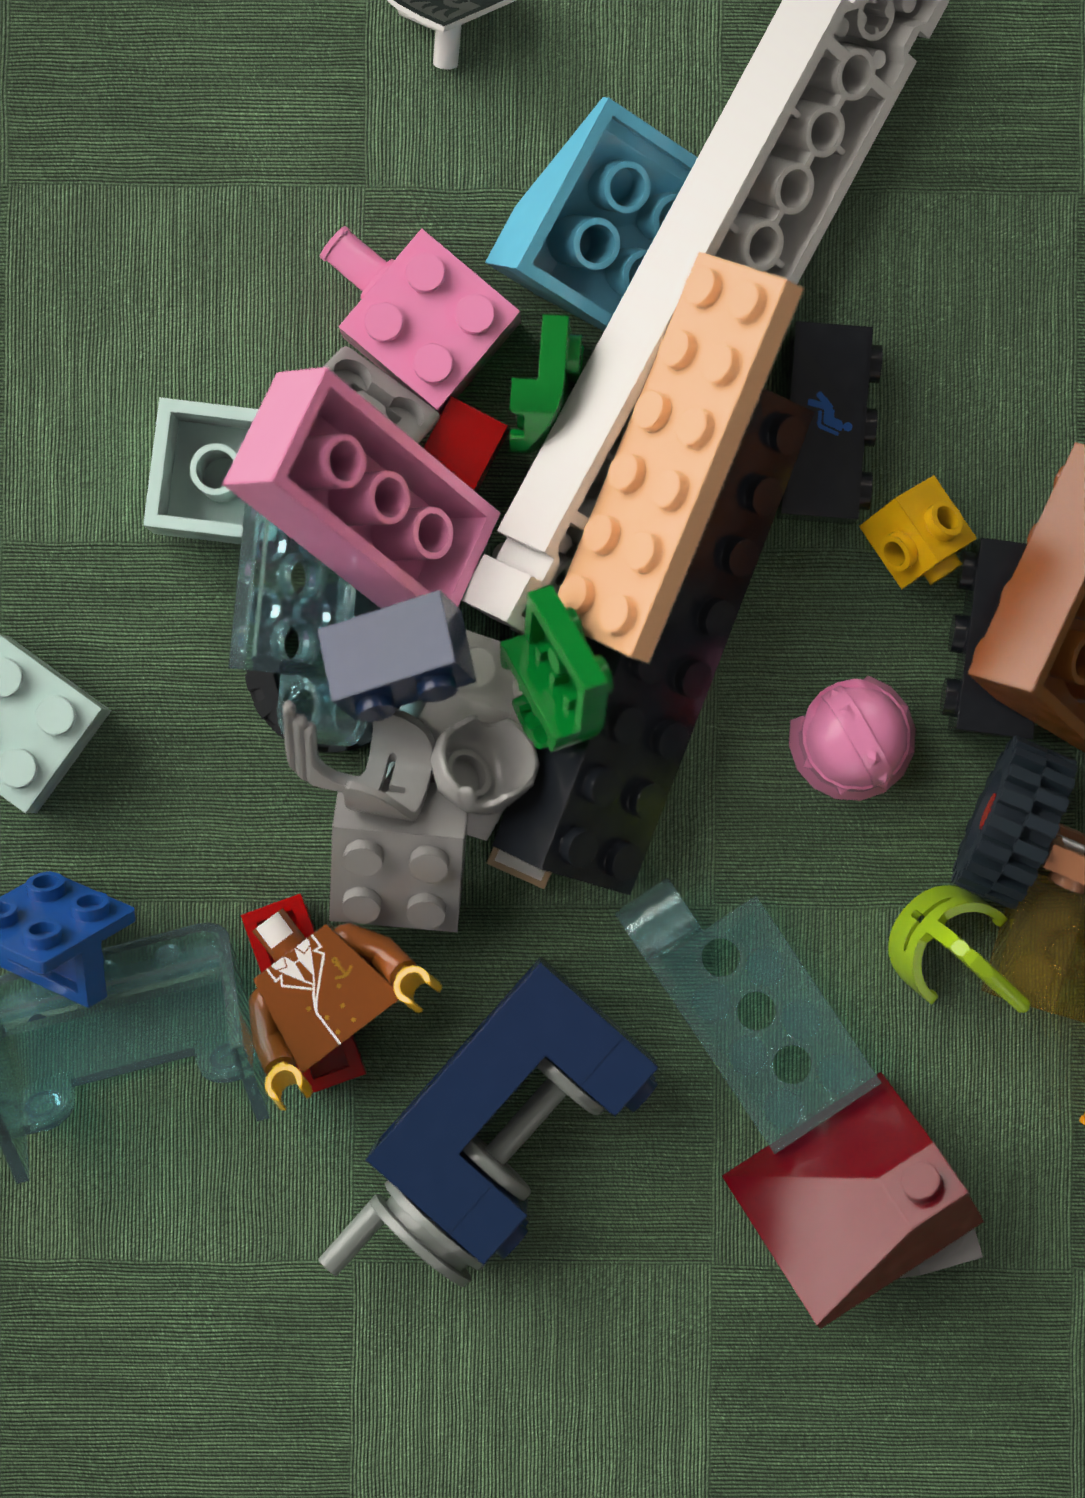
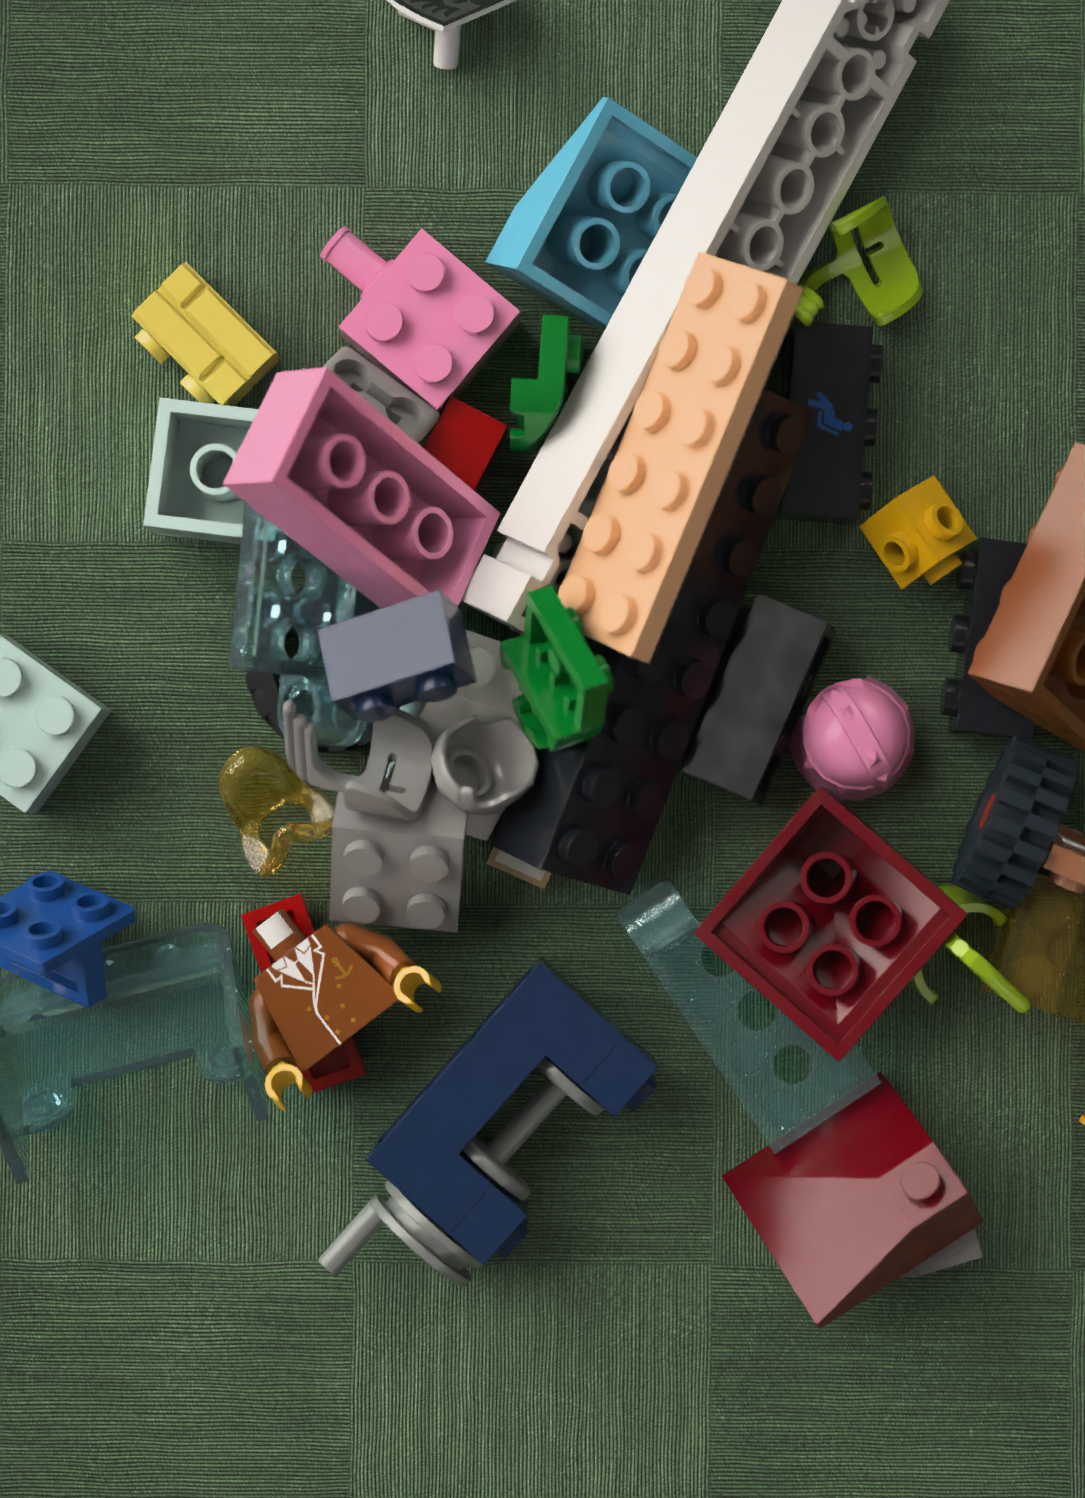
(204, 338): none -> light yellow brick
(255, 785): none -> clear yellow piece
(758, 698): none -> black brick
(830, 923): none -> dark red slope
(898, 279): none -> lime helmet

